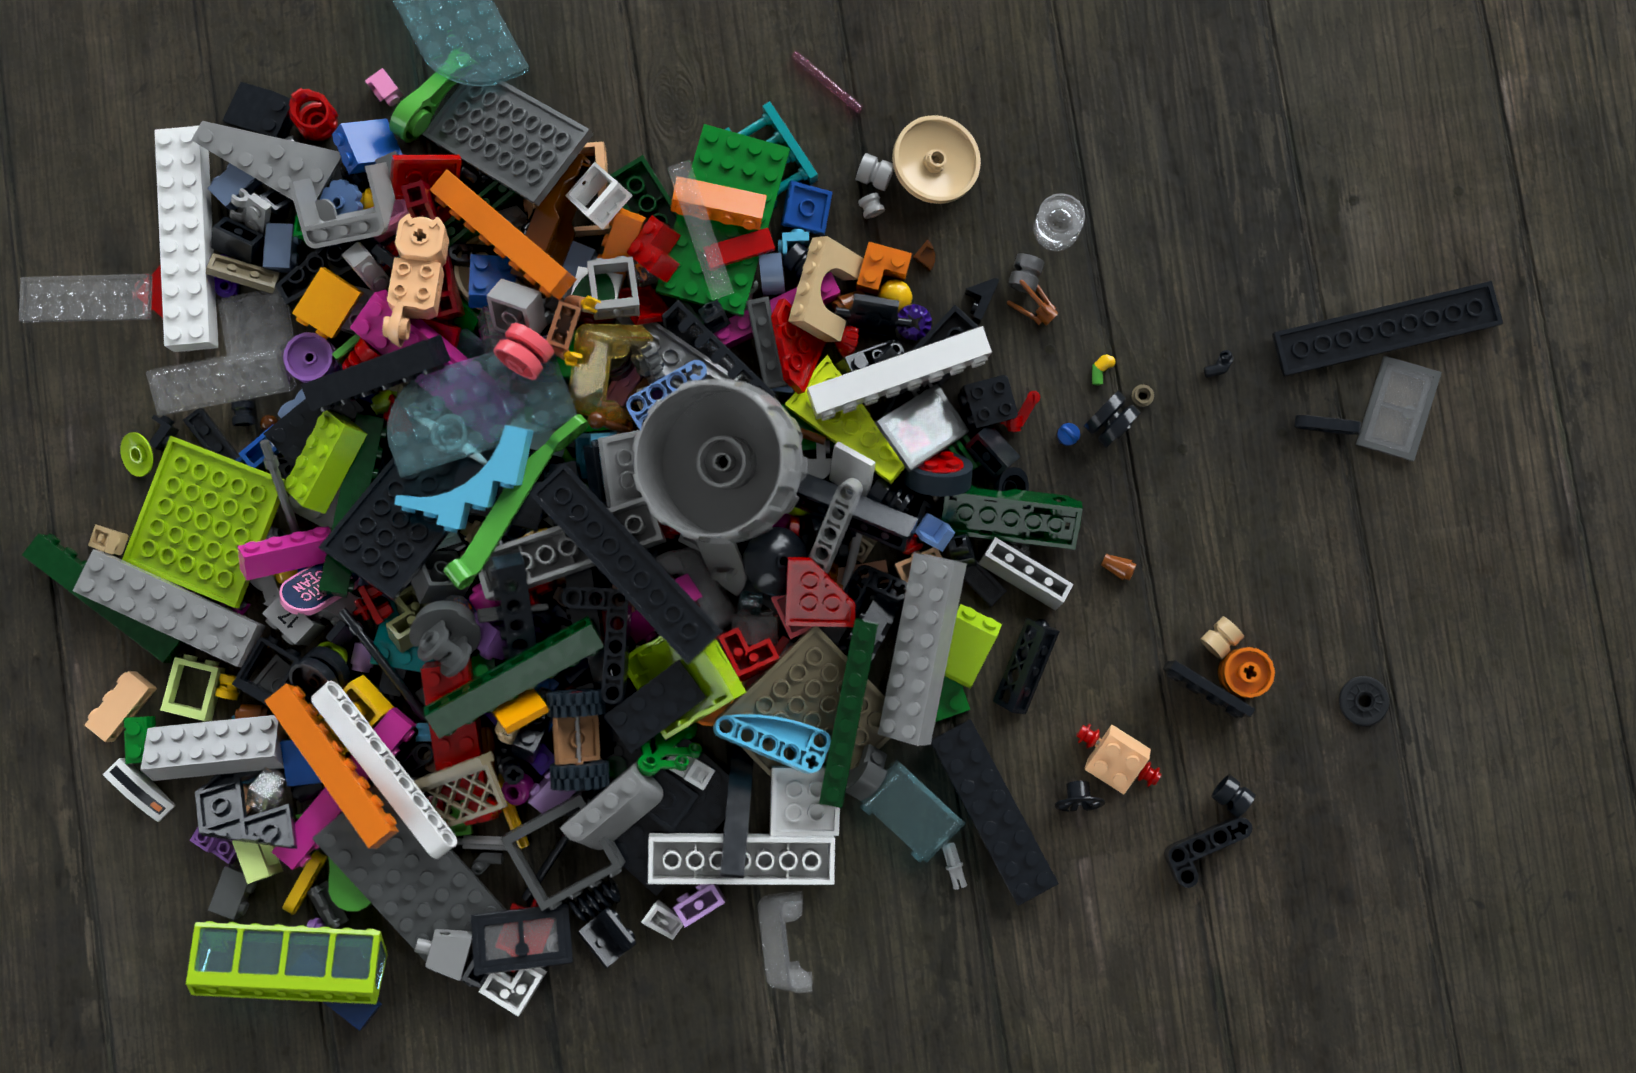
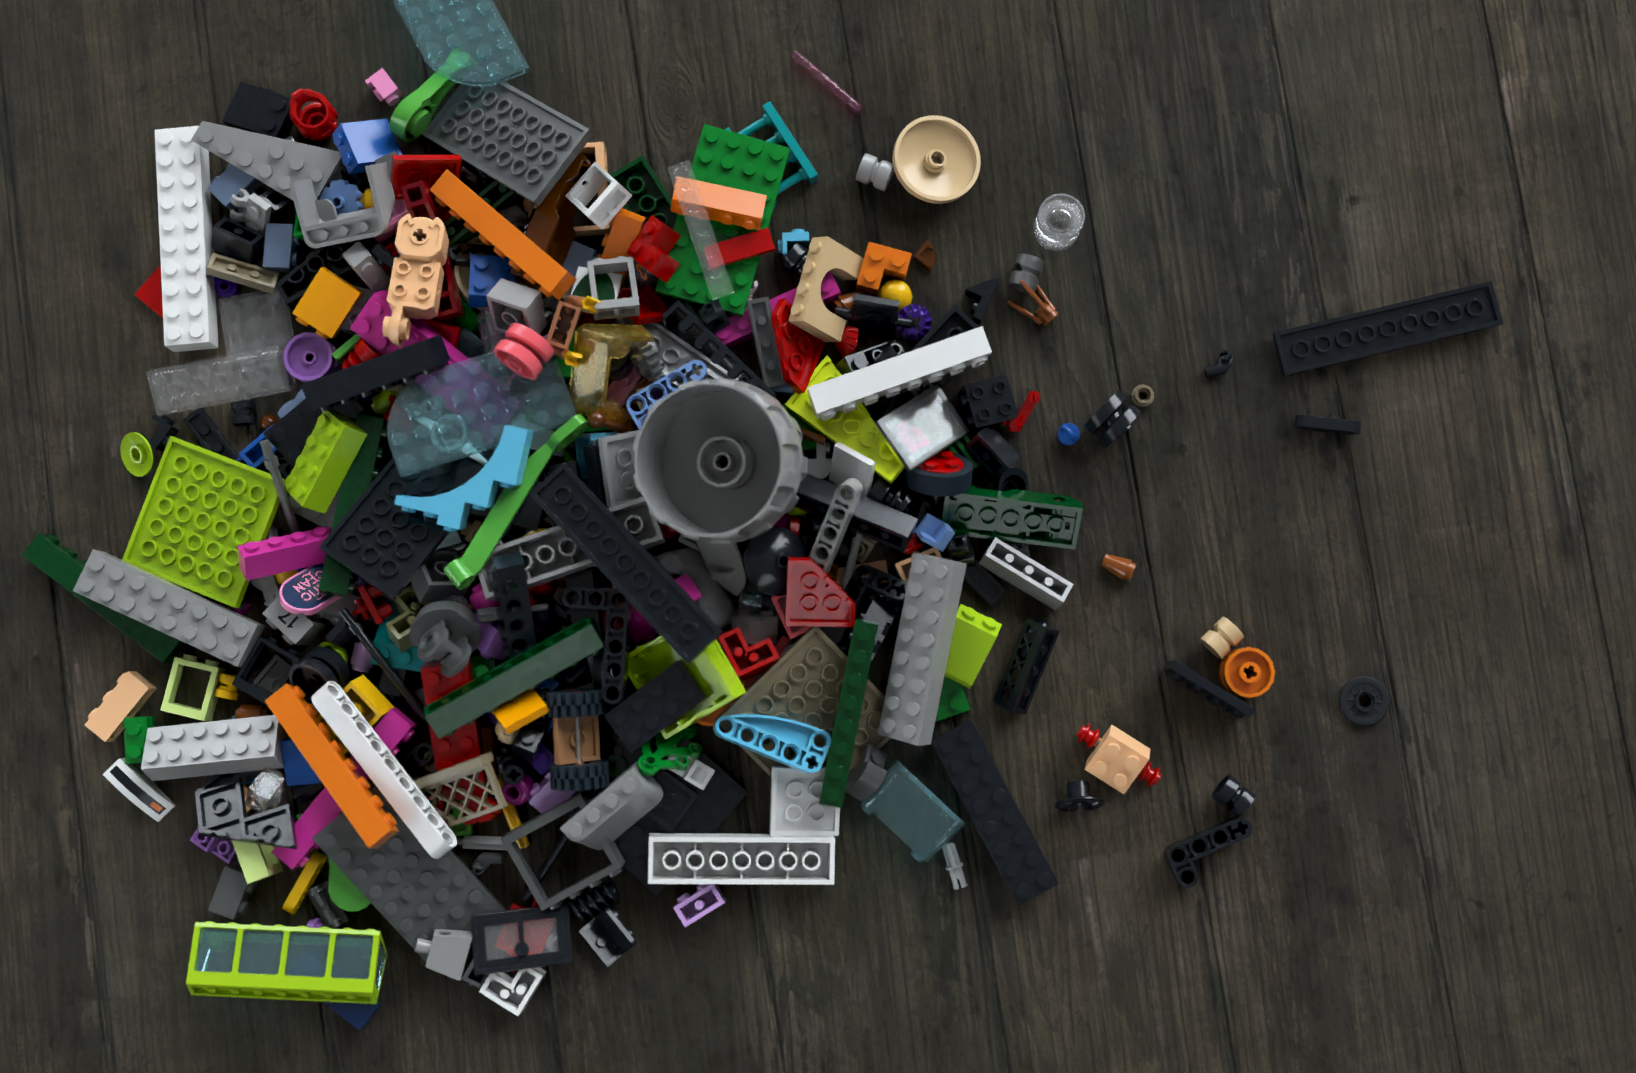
(85, 298): clear plate -> none
(108, 540): tan slope -> none
(423, 732): medium azure wheel -> none
(663, 920): white slope -> none
(737, 814): black tile -> none
(771, 274): sand blue brick -> none
(779, 971): clear windscreen -> none
(806, 208): blue plate -> none
(871, 205): light grey wheel -> none
(1103, 363): arm -> none
(1398, 408): clear door -> none

